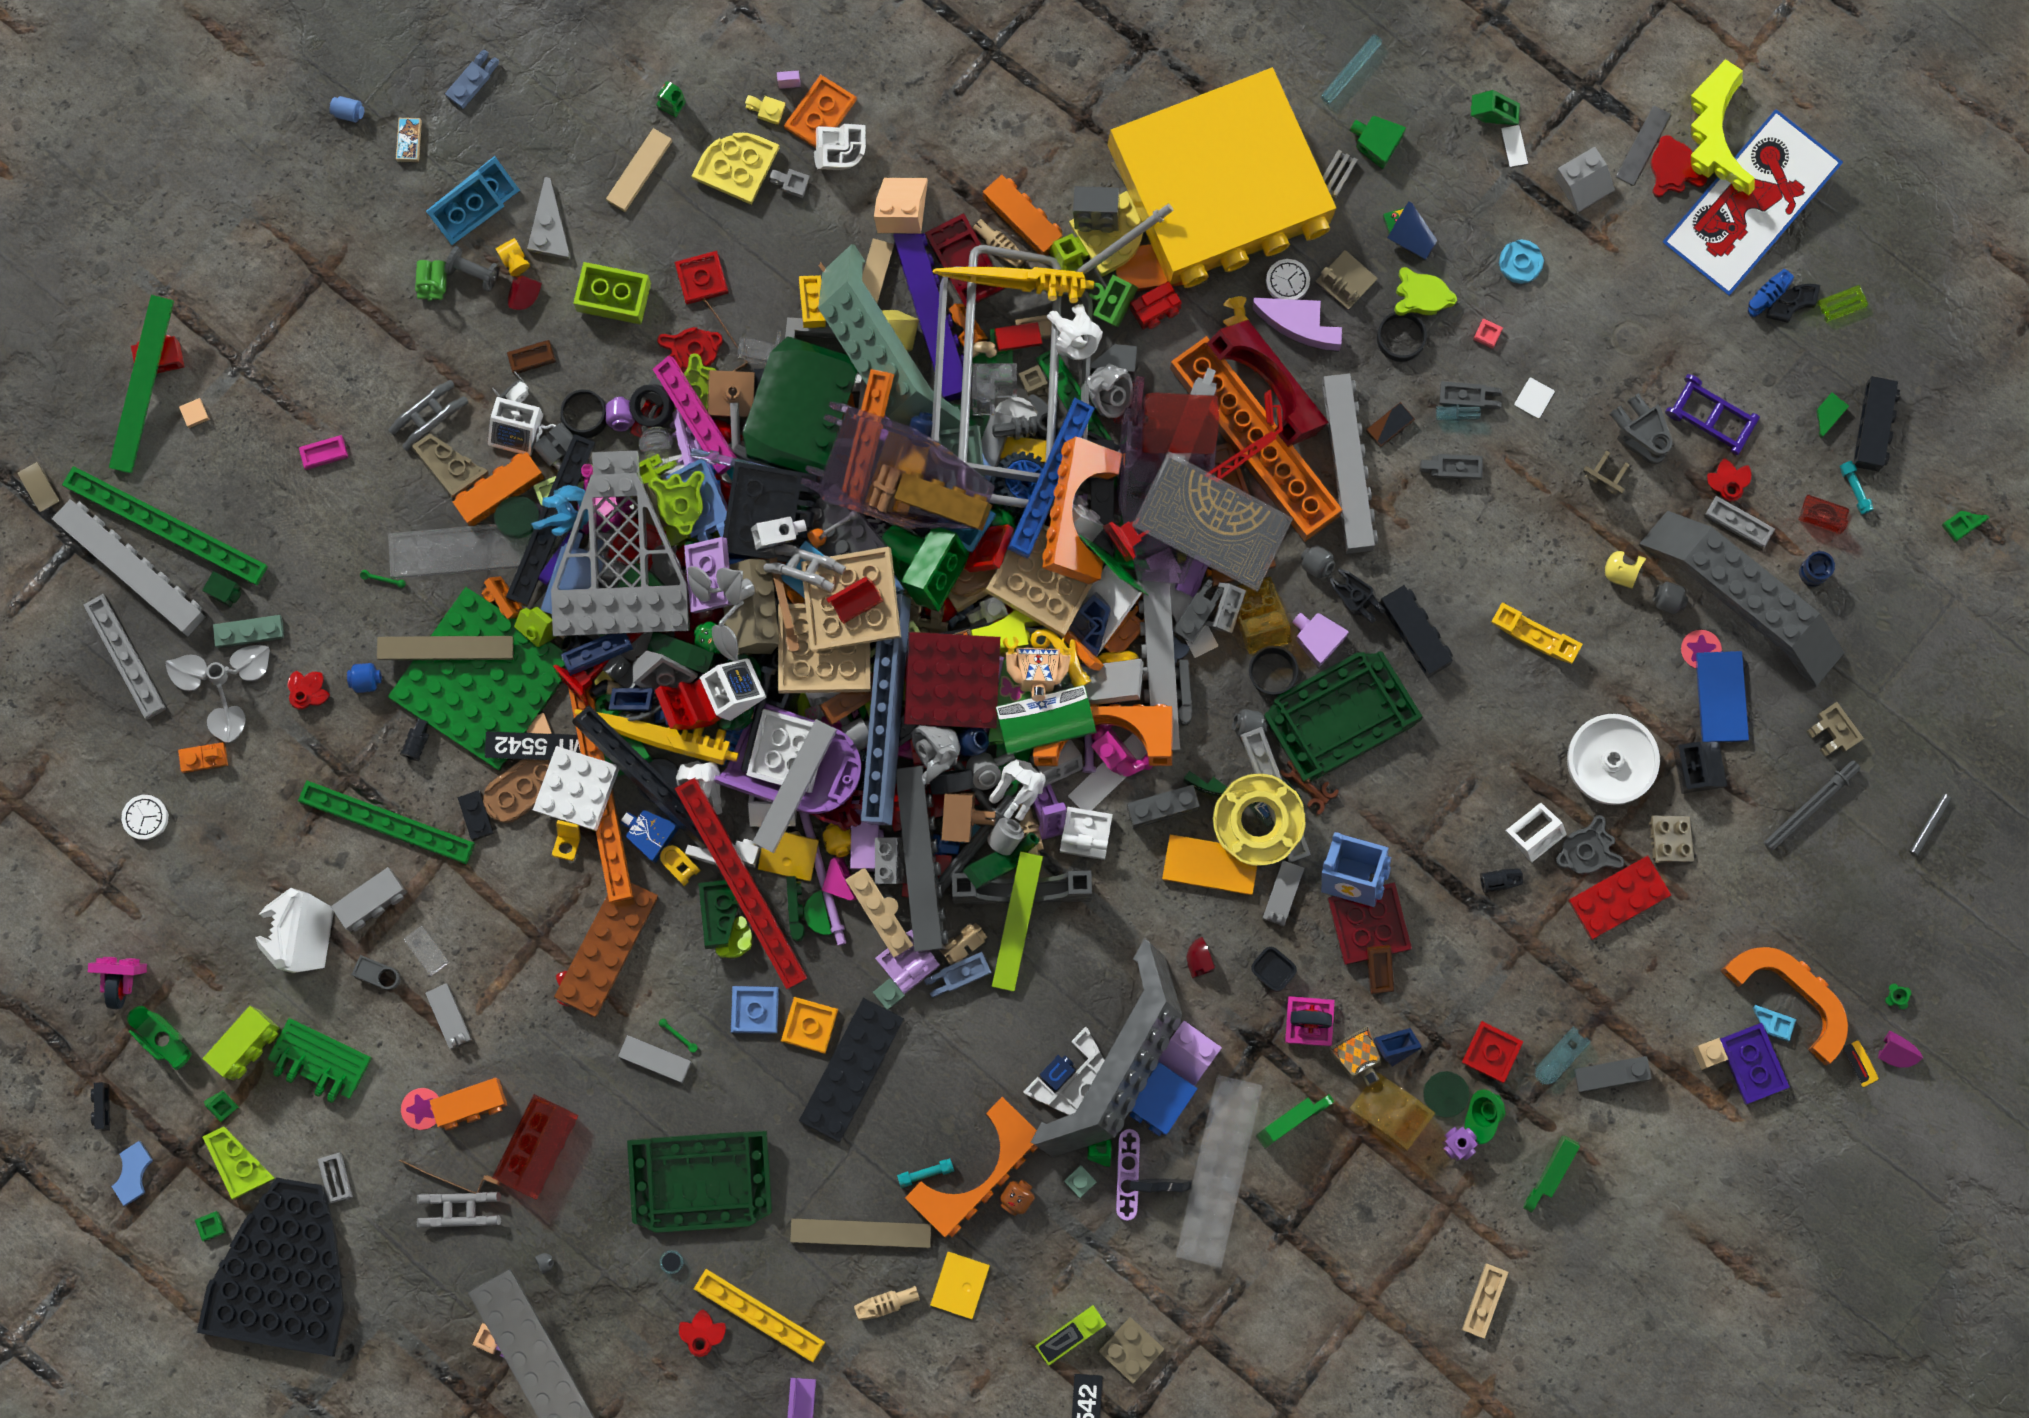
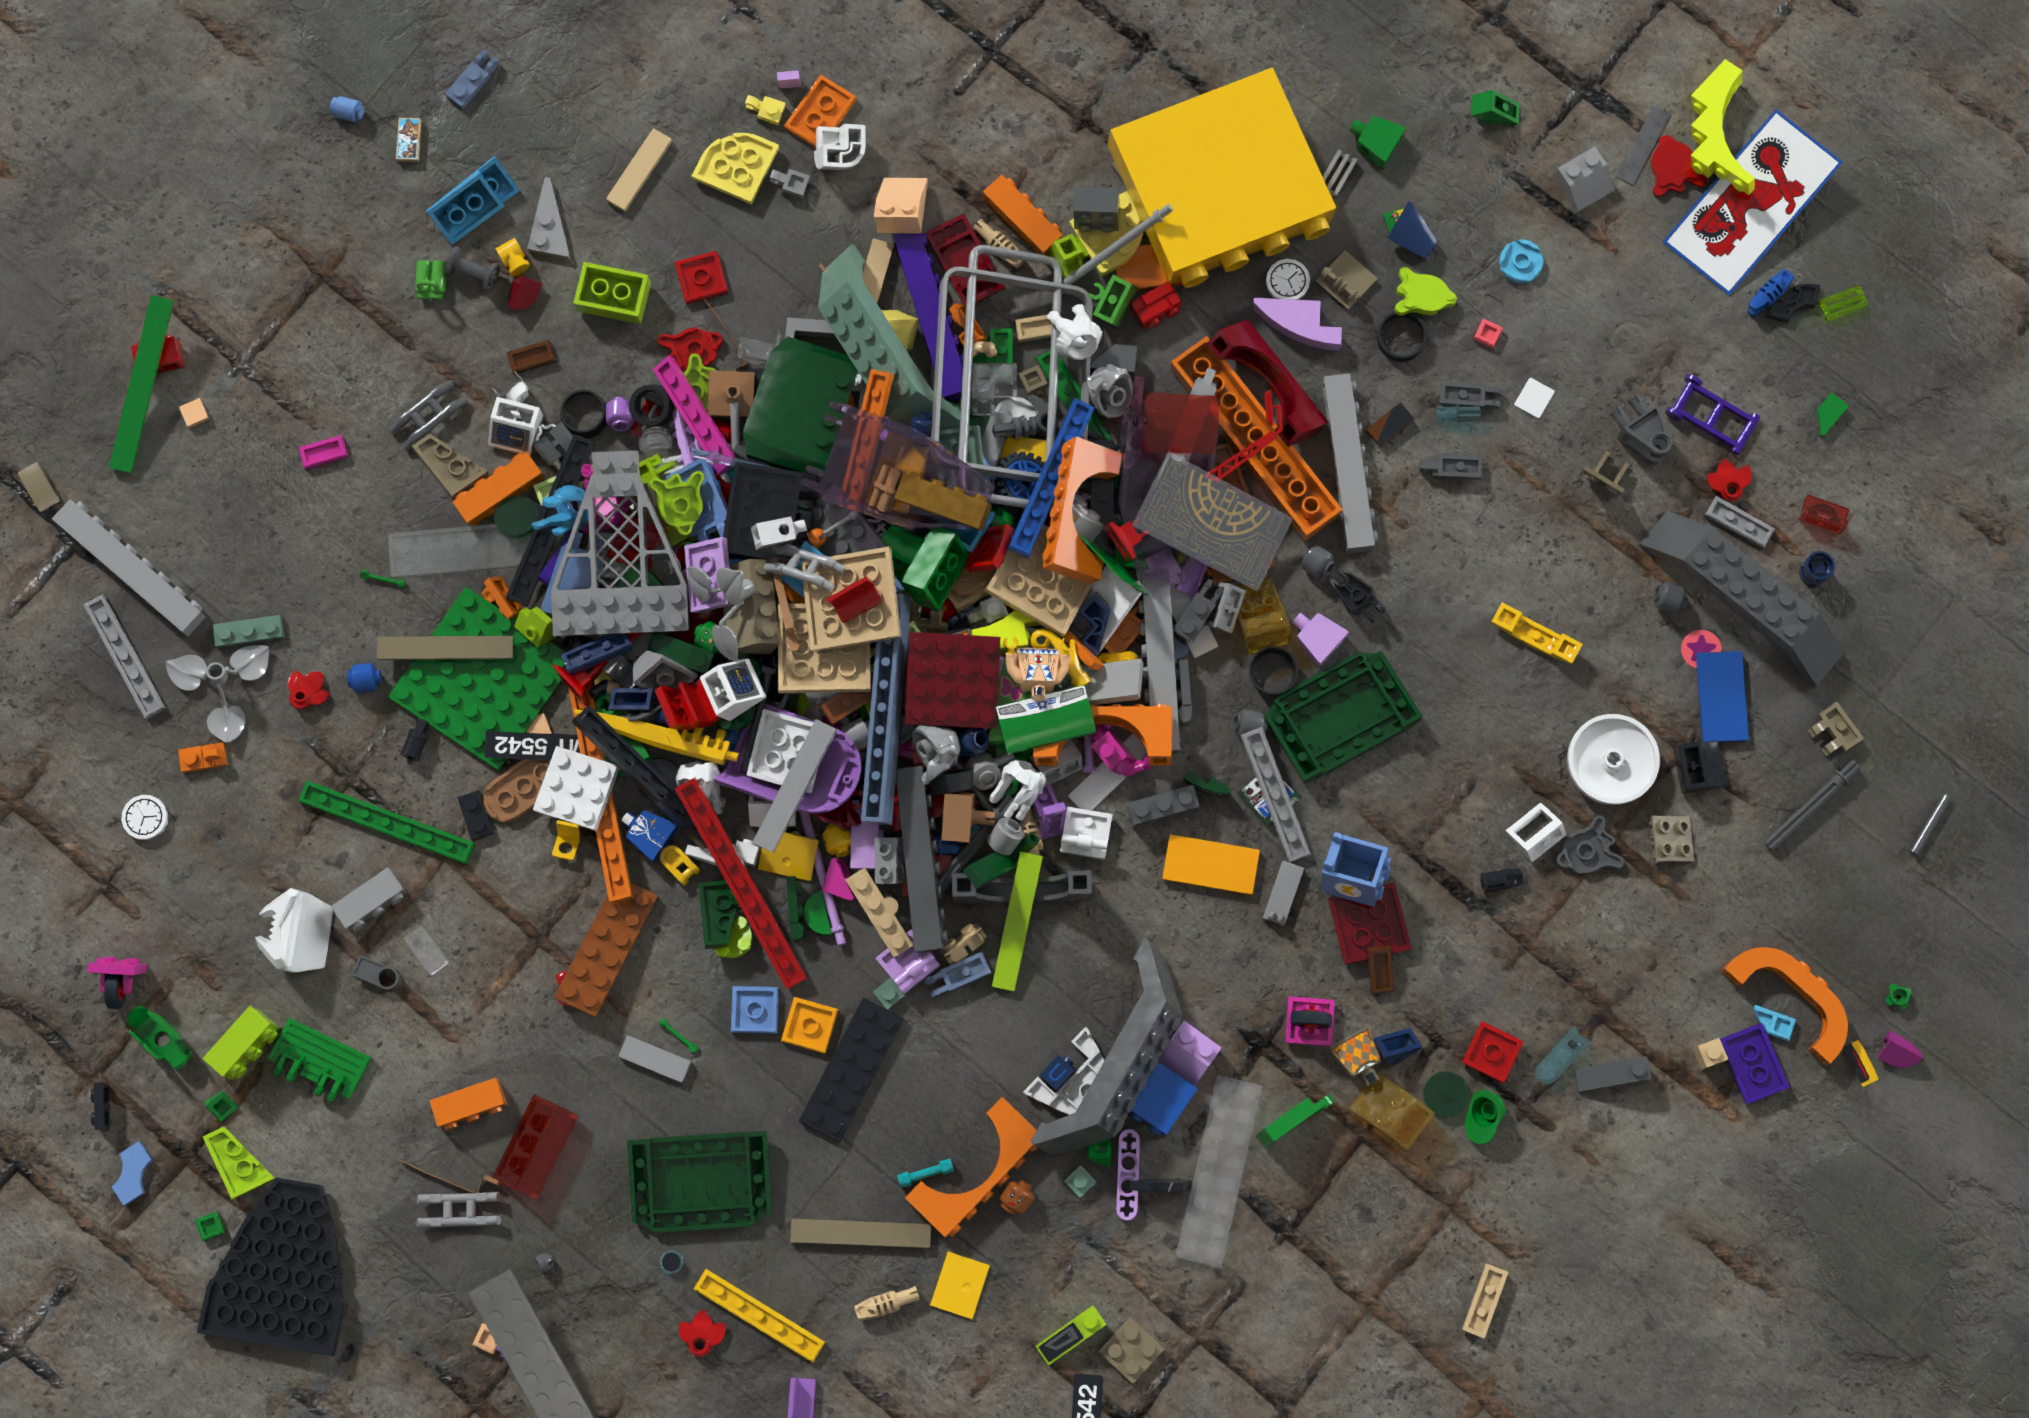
(165, 525): green plate -> none
(222, 589): dark green brick -> none
(340, 1197): light grey tile -> none
(417, 1109): coral sticker -> none
(448, 1016): light grey hinge -> none
(670, 99): green leg -> none
(809, 296): yellow plate -> none
(1018, 336): red tile -> none
(1025, 279): yellow piece -> none
(1199, 958): dark red brick -> none
(1236, 303): yellow piece -> none
(1274, 968): black piece -> none
(1288, 824): light yellow piece -> none
(1320, 797): copper bar -> none
(1351, 69): clear light blue axle -> none
(1416, 631): black brick -> none
(1452, 1148): medium lavender brick -> none
(1514, 145): white sticker -> none
(1553, 1172): green piece -> none
(1619, 897): red plate -> none
(1620, 572): light yellow helmet -> none
(1848, 470): teal bar -> none
(1875, 424): black brick -> none
(1962, 524): green tile -> none

